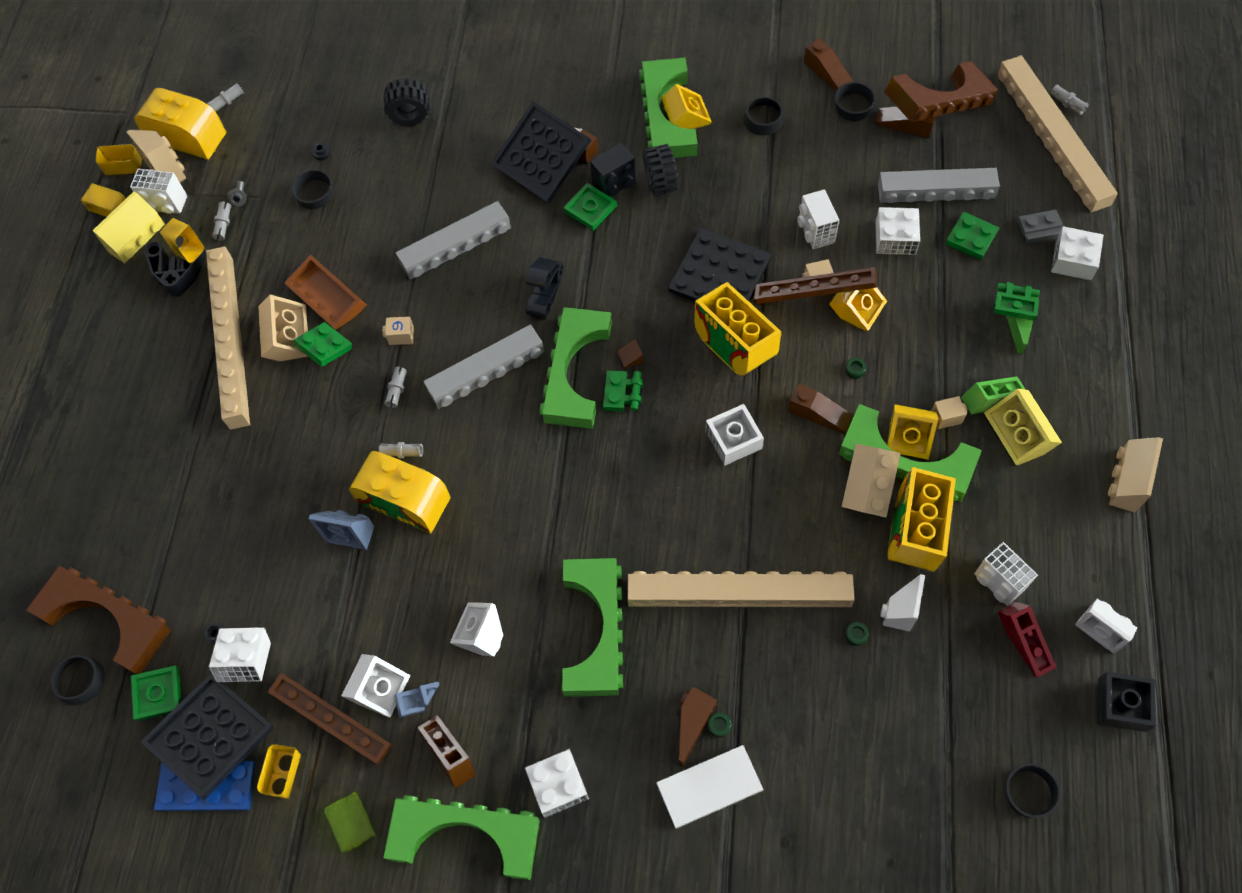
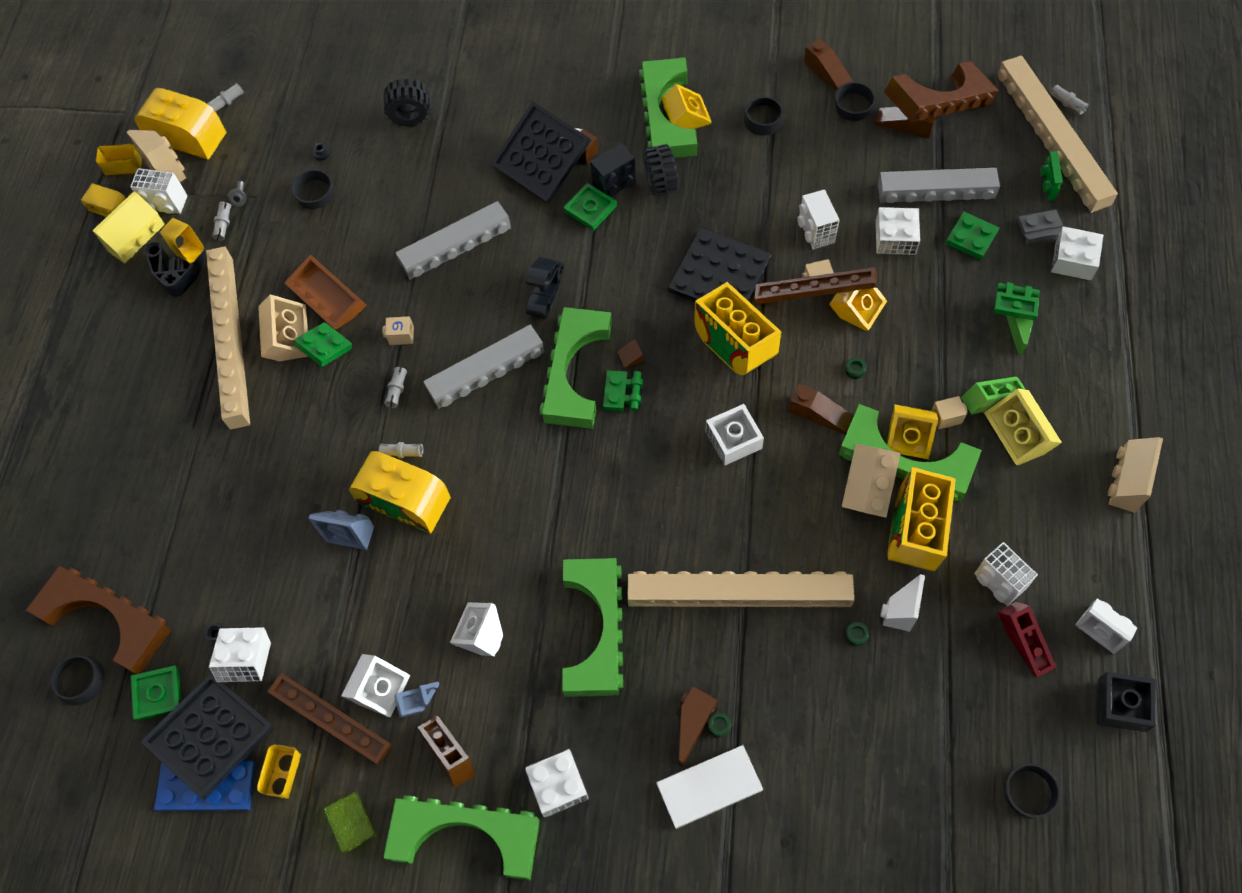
(1052, 175): none -> green plate

